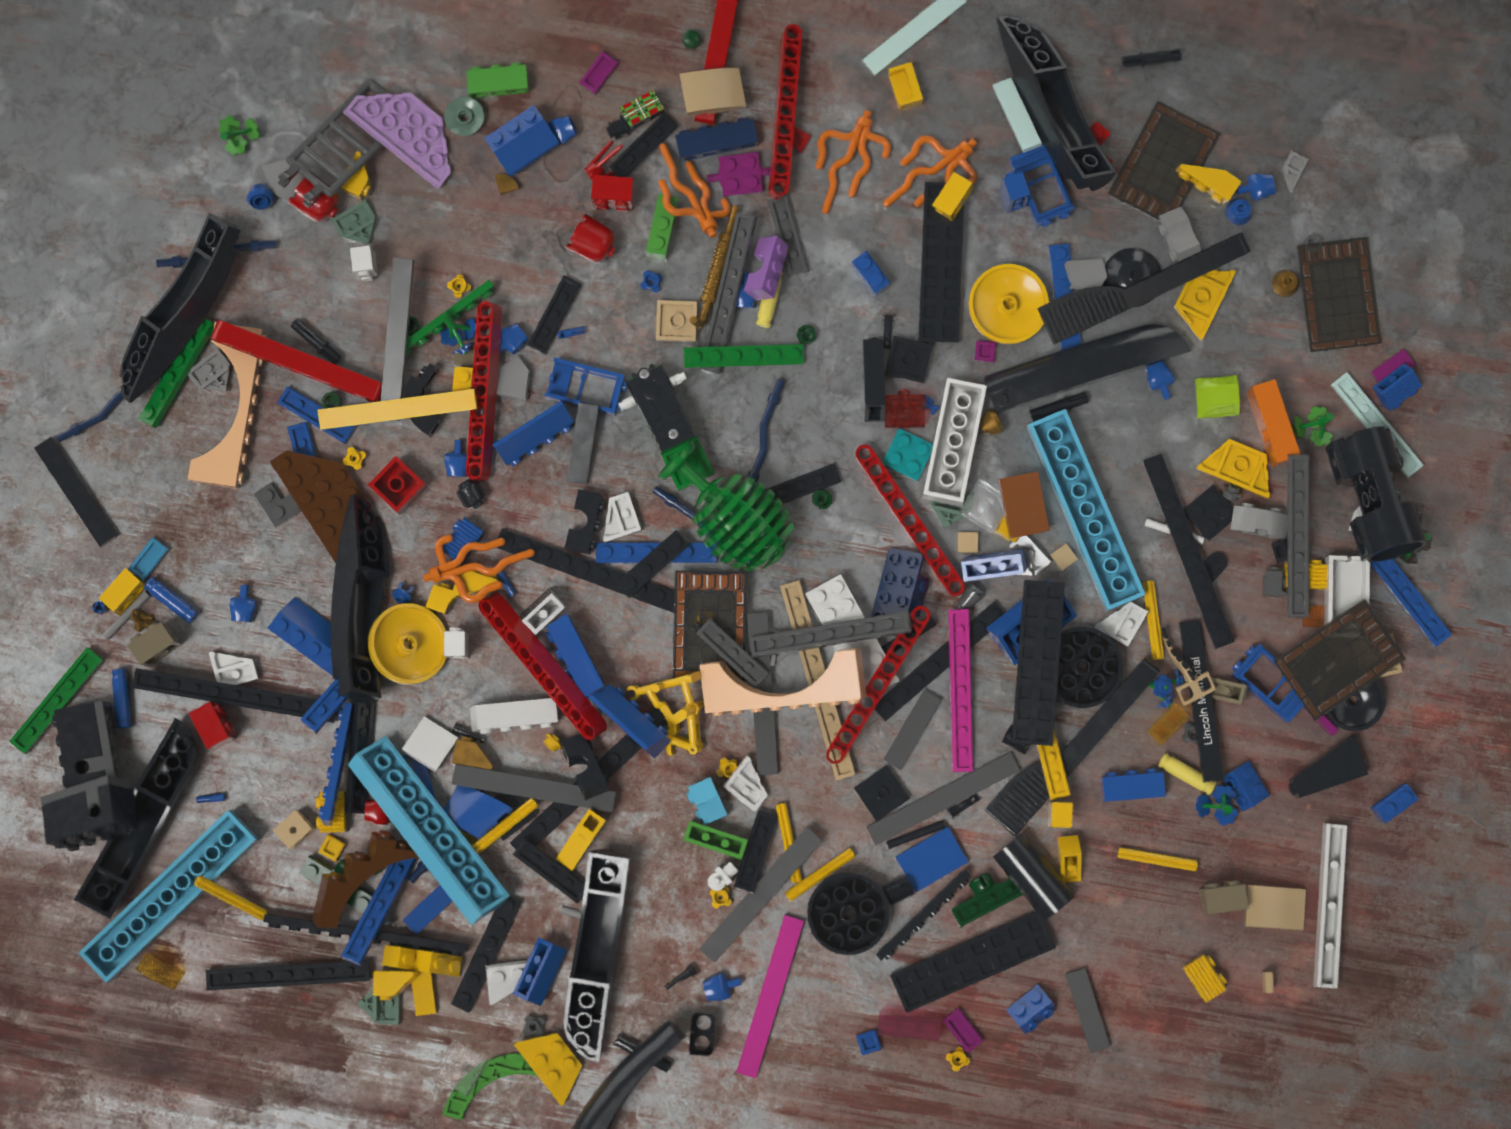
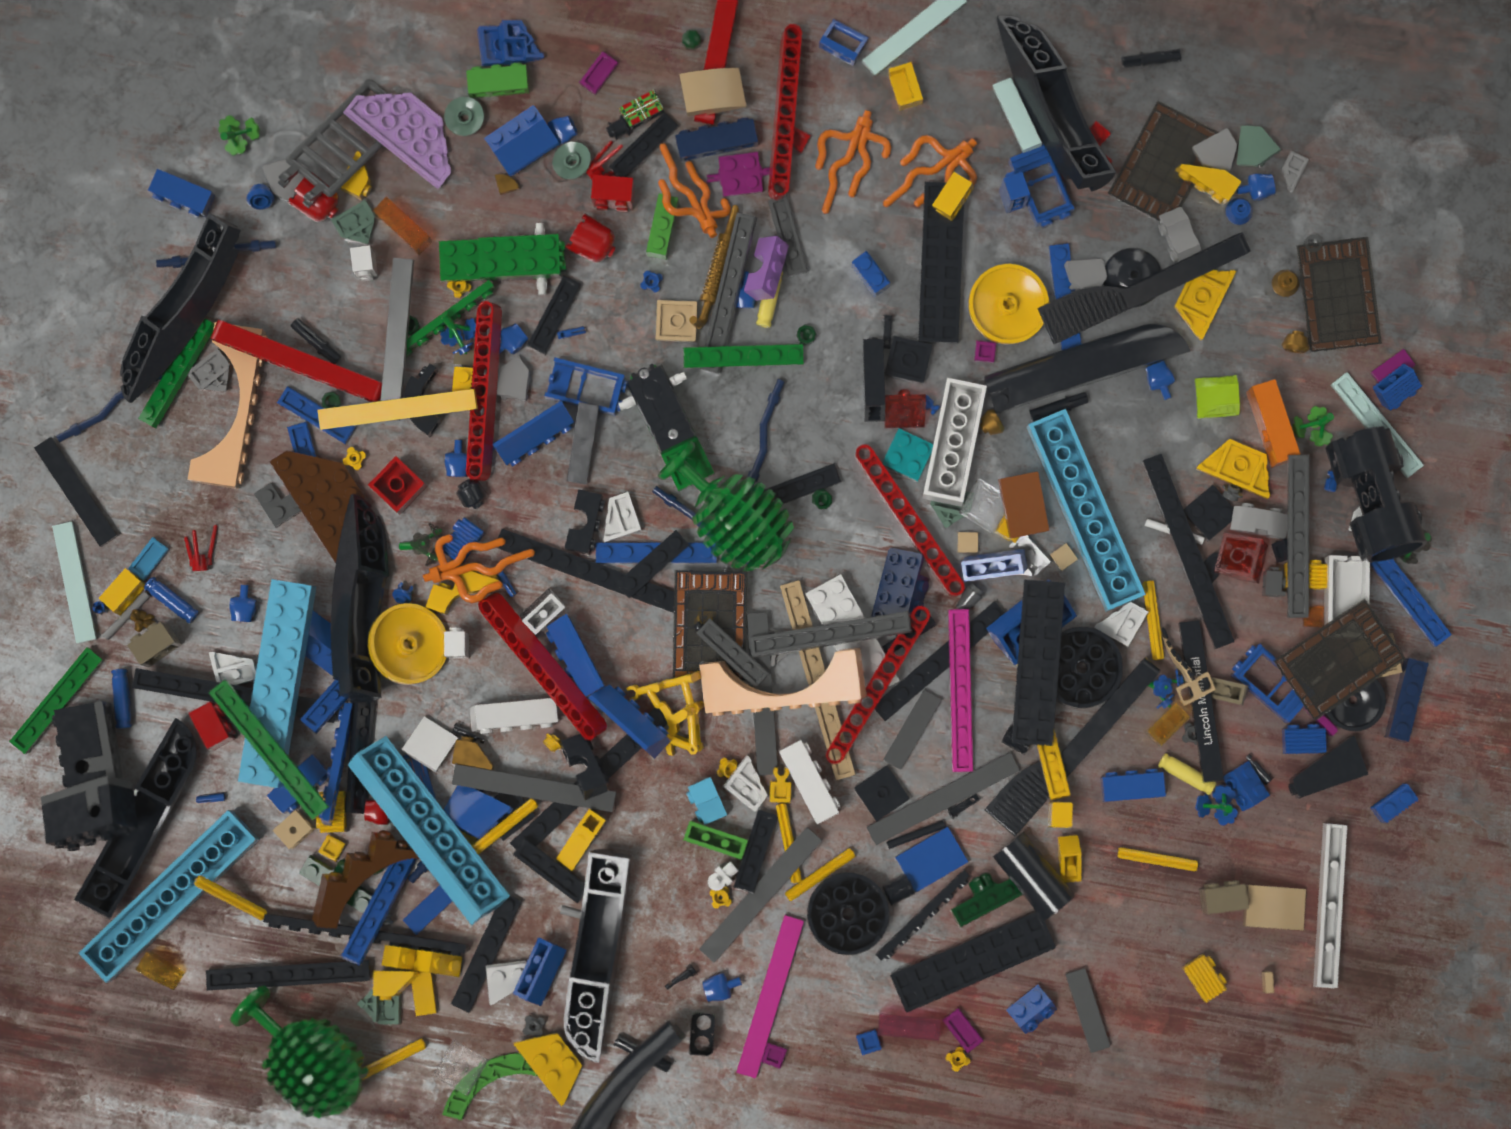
(74, 582): none -> light aqua tile
(181, 193): none -> blue brick
(199, 561): none -> red plant
(269, 749): none -> green plate
(278, 673): none -> medium azure brick
(307, 1060): none -> green plant
(316, 774): none -> blue brick
(395, 1057): none -> yellow axle
(402, 226): none -> clear orange brick
(421, 544): none -> clear smoke plant
(504, 258): none -> green piece
(507, 44): none -> blue slope
(566, 155): none -> sand green dish
(774, 1055): none -> magenta tile
(780, 789): none -> yellow plate
(808, 781): none -> white piece
(838, 50): none -> blue tile
(1217, 151): none -> light grey slope
(1241, 557): none -> clear red slope
(1255, 147): none -> sand green slope
(1261, 772): none -> black piece
(1296, 343): none -> pearl gold cone
(1304, 740): none -> blue brick
(1330, 483): none -> blue piece
(1406, 700): none -> dark blue brick

